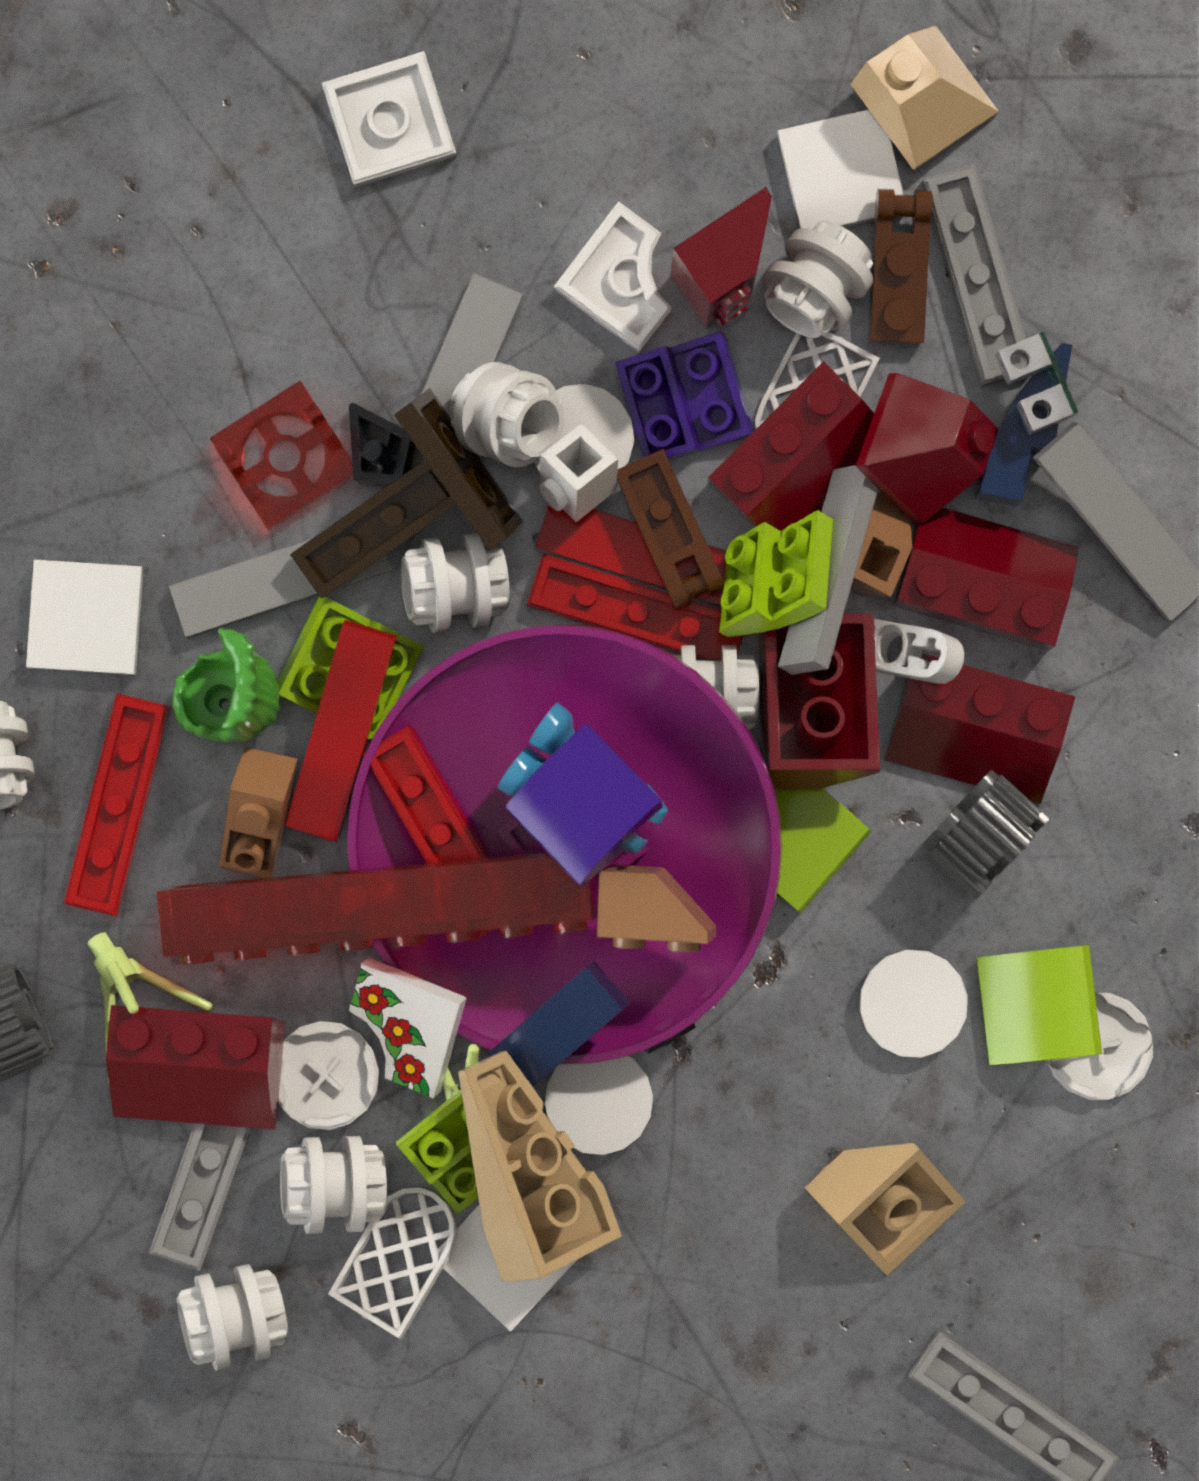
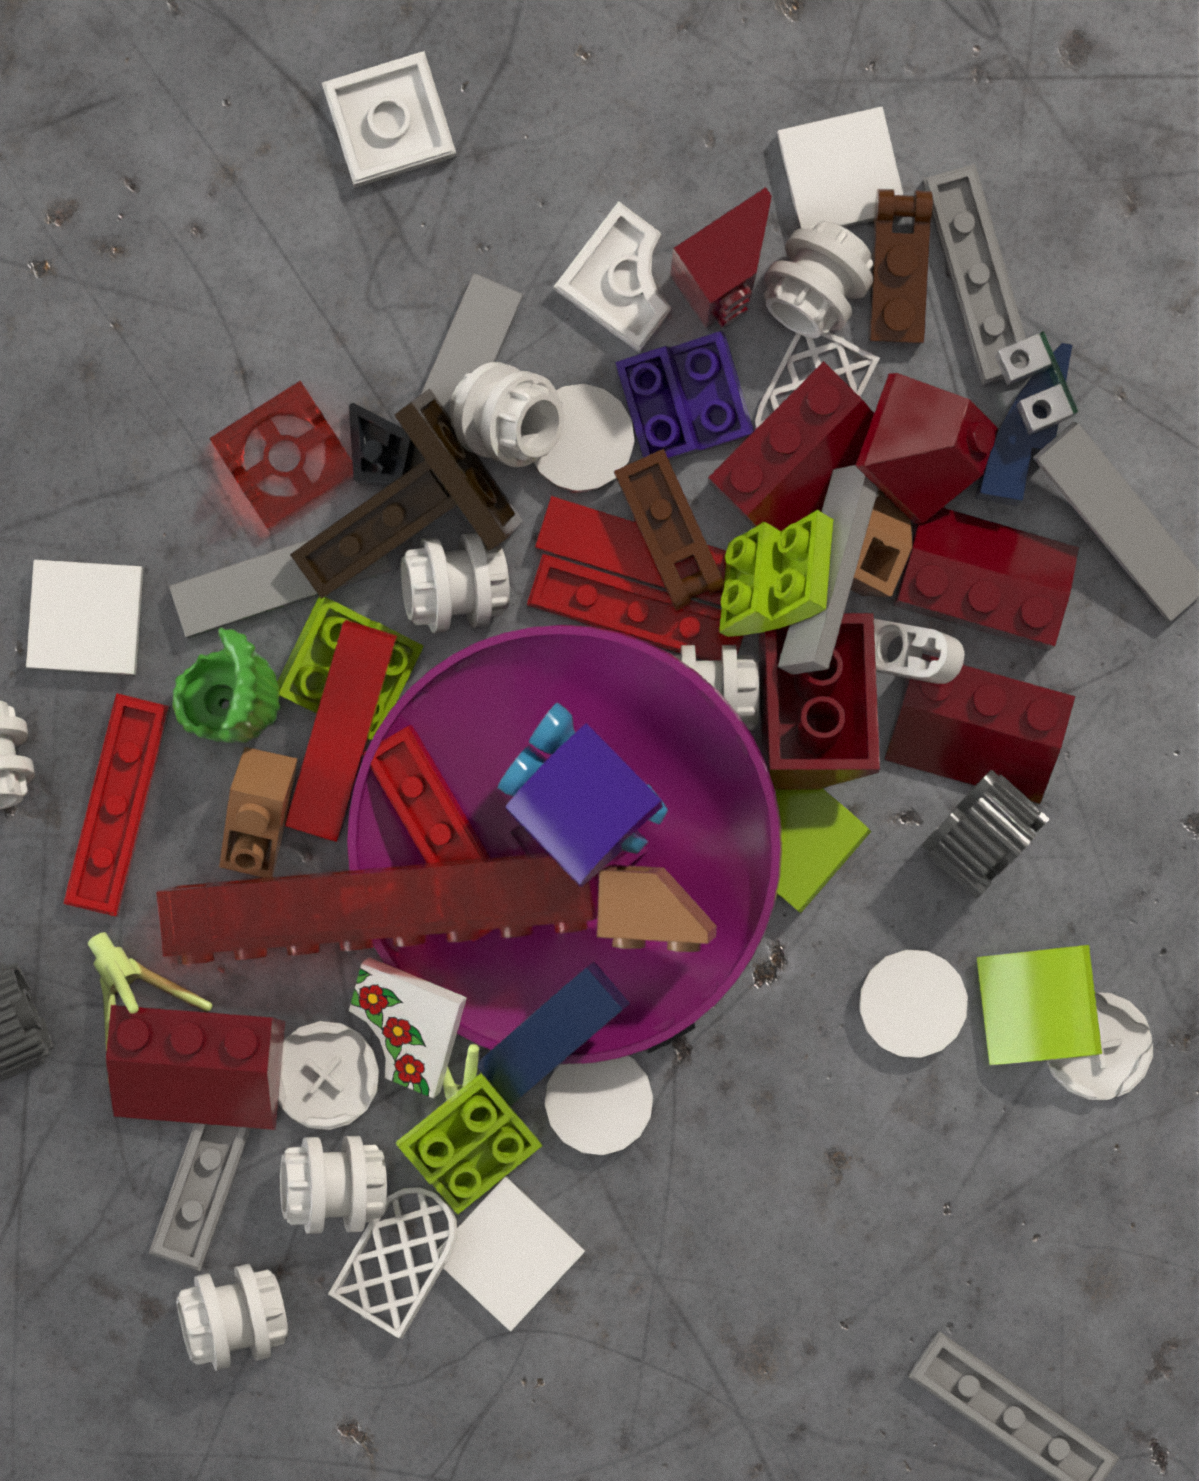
(530, 1186): tan wedge -> none
(577, 473): white brick -> none
(885, 1199): tan slope -> none
(922, 95): tan slope -> none

